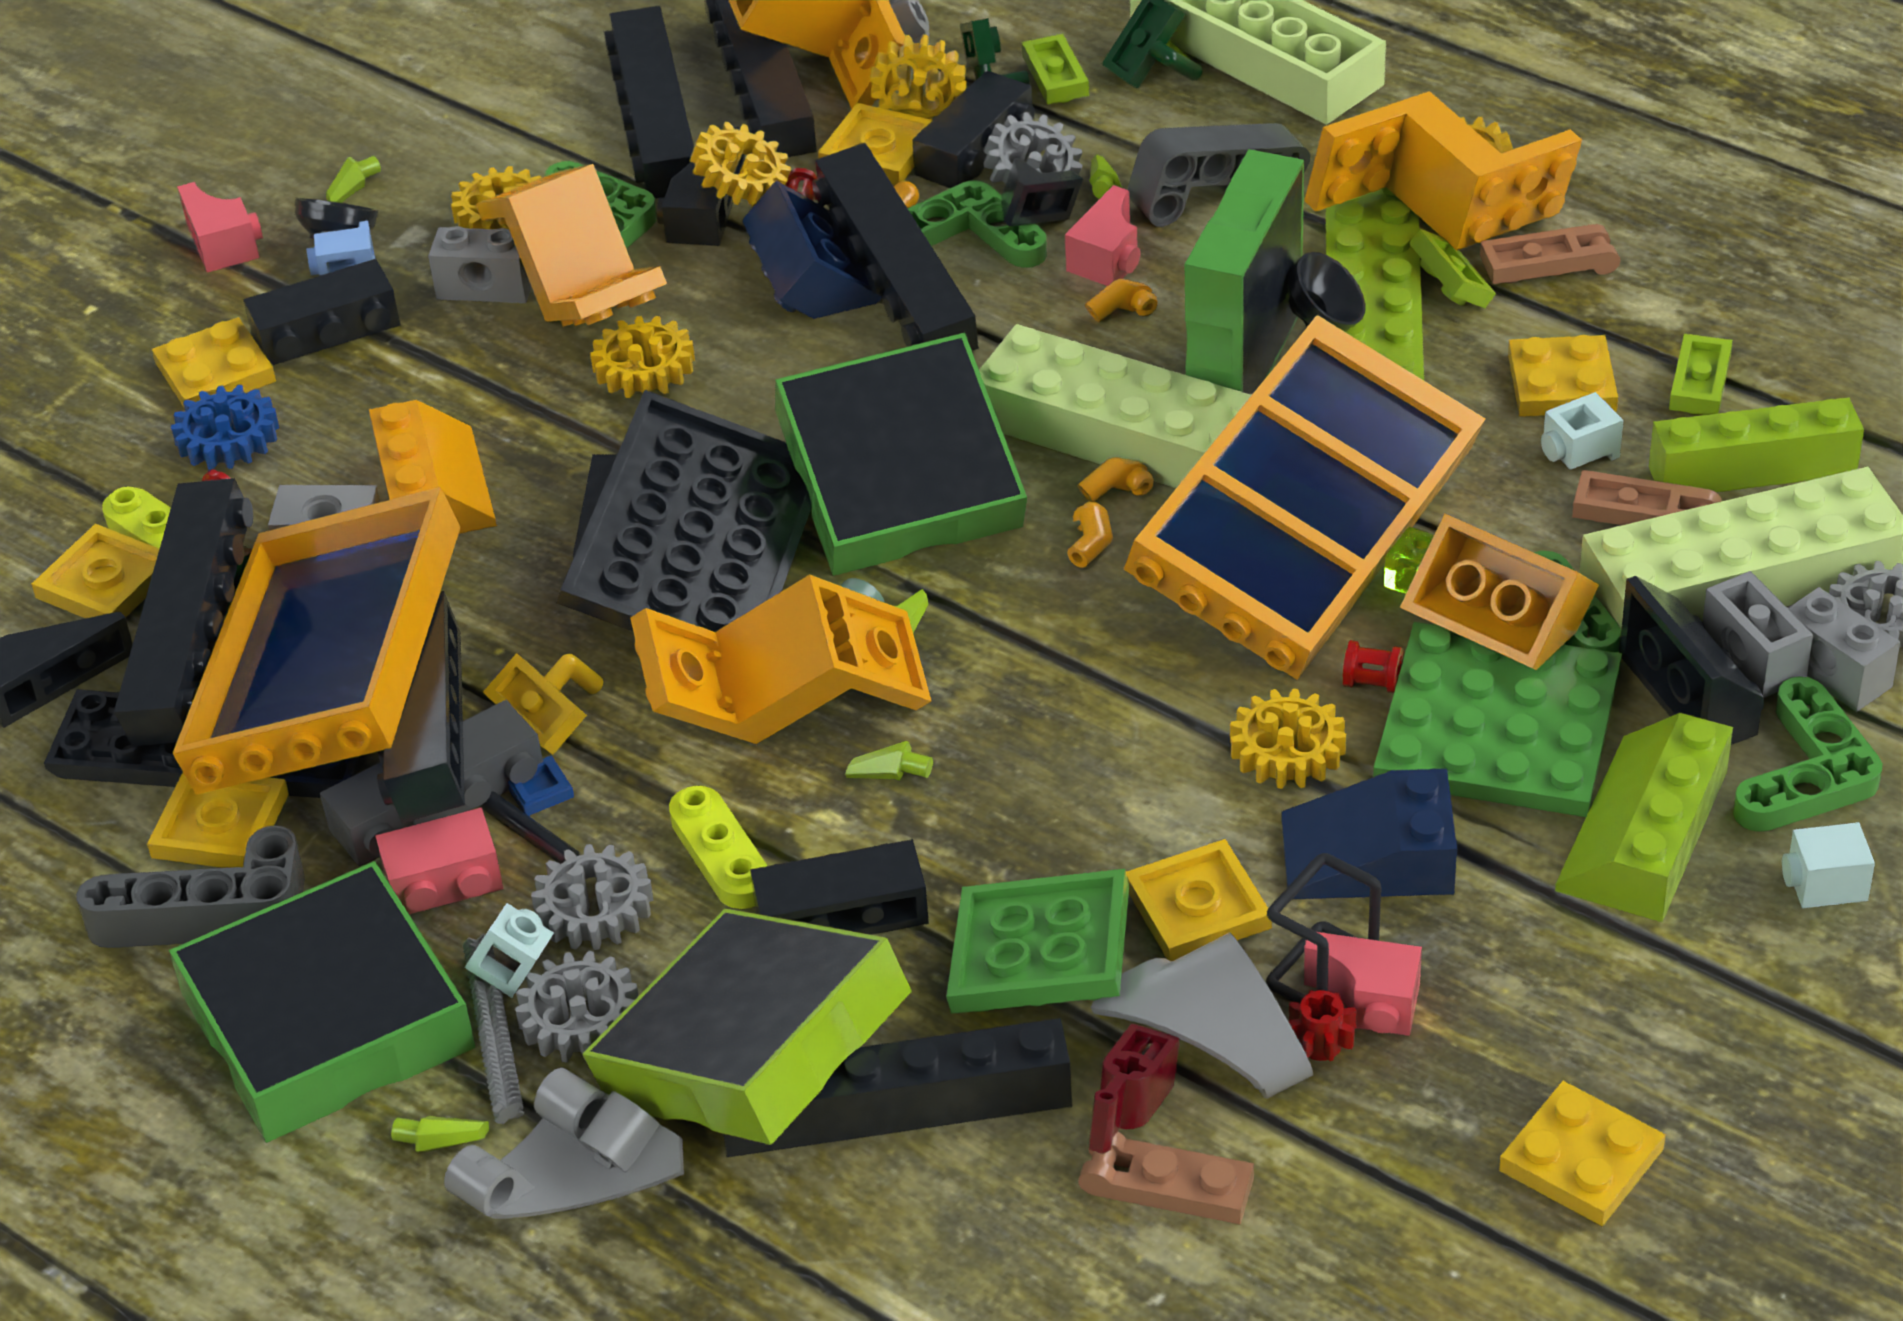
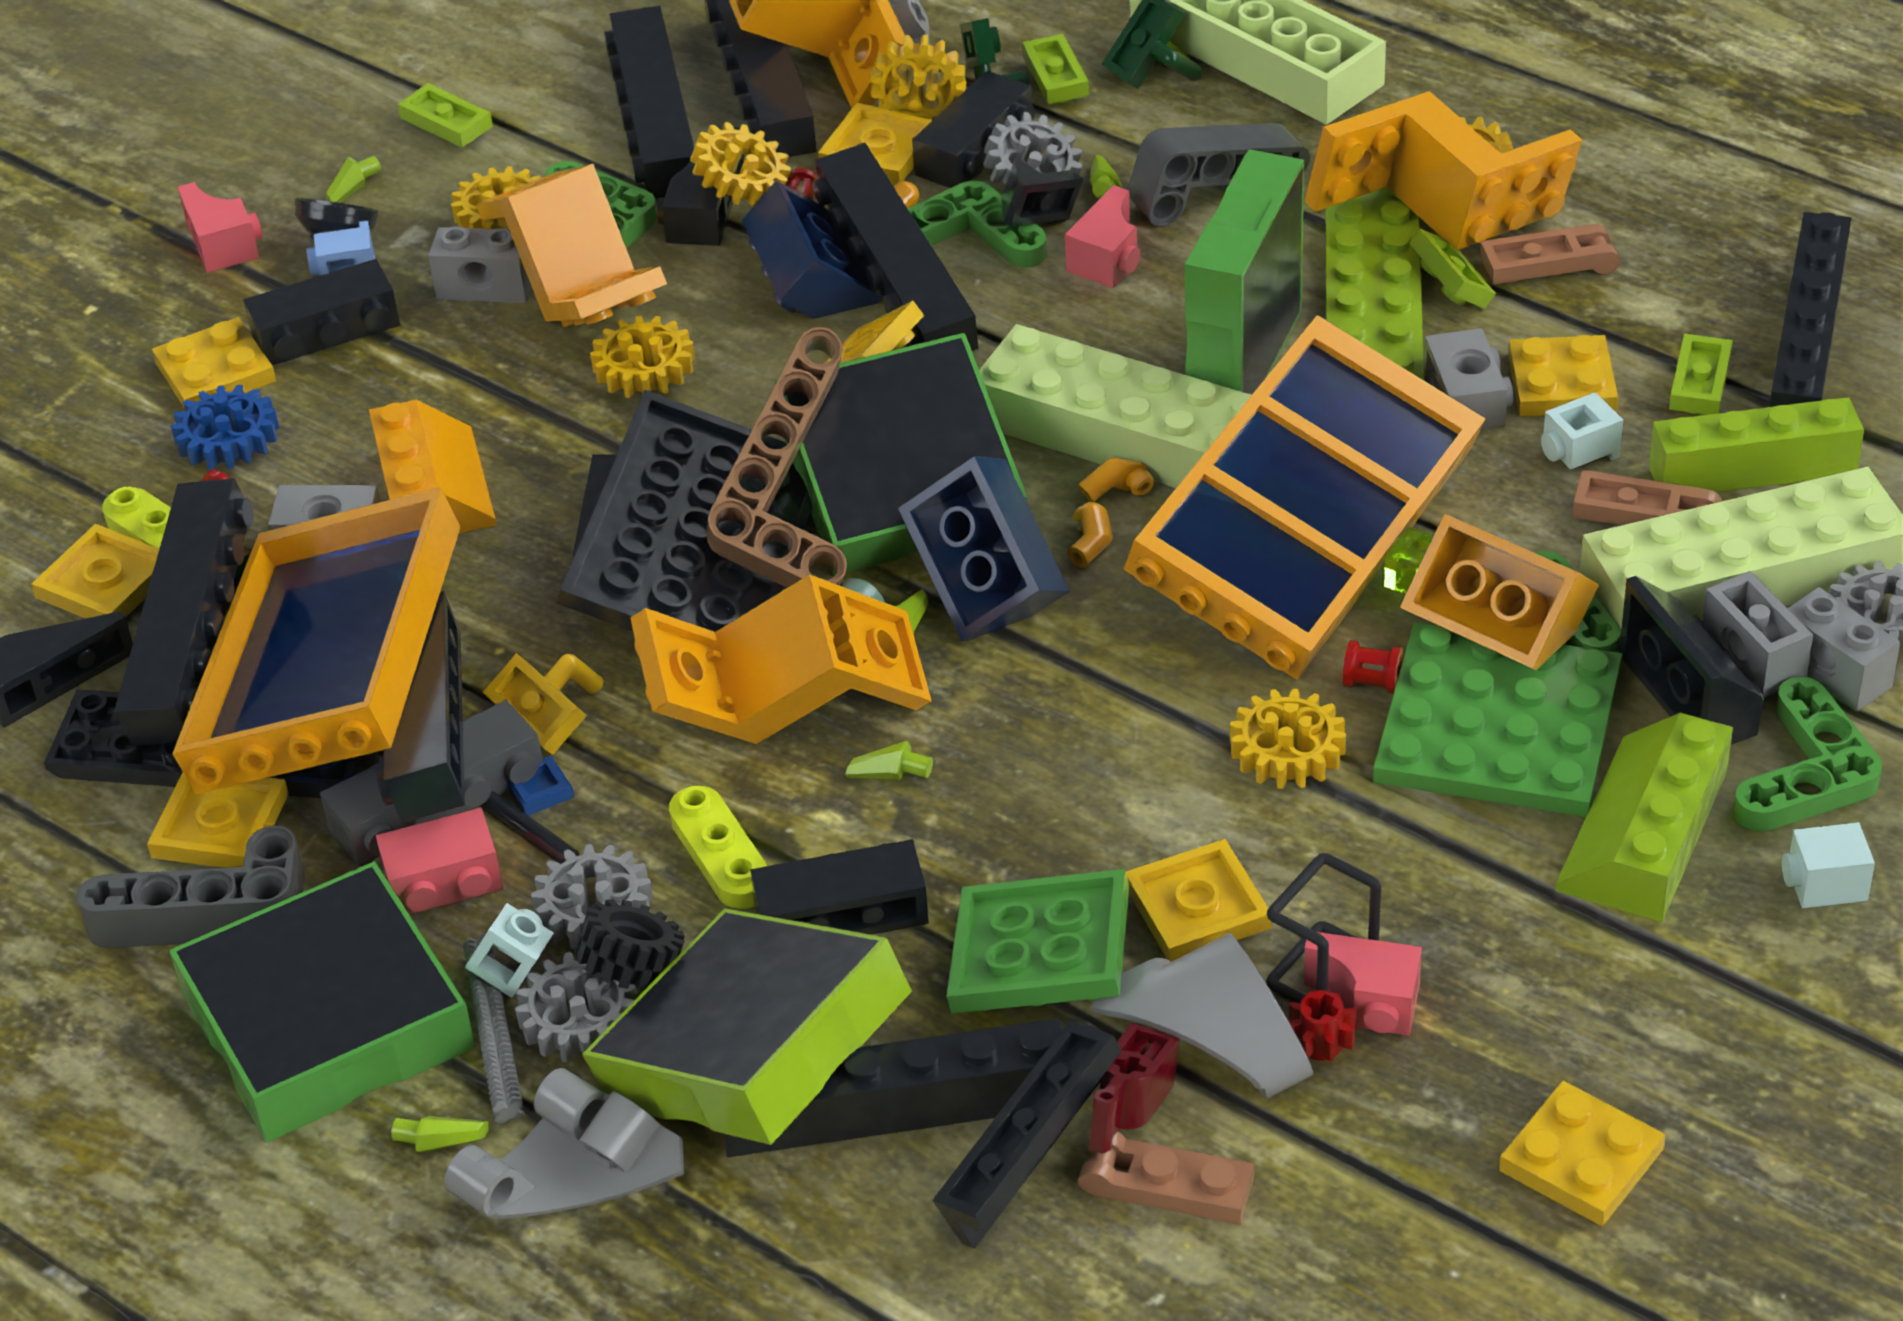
(445, 115): none -> lime plate
(627, 943): none -> black tyre
(772, 466): none -> medium nougat beam
(882, 334): none -> yellow plate
(983, 548): none -> dark blue slope
(1025, 1130): none -> black fence
(1123, 295): light orange arm -> none
(1324, 289): black piece -> none
(1386, 826): dark blue slope -> none
(1469, 372): none -> light grey brick
(1811, 309): none -> black brick

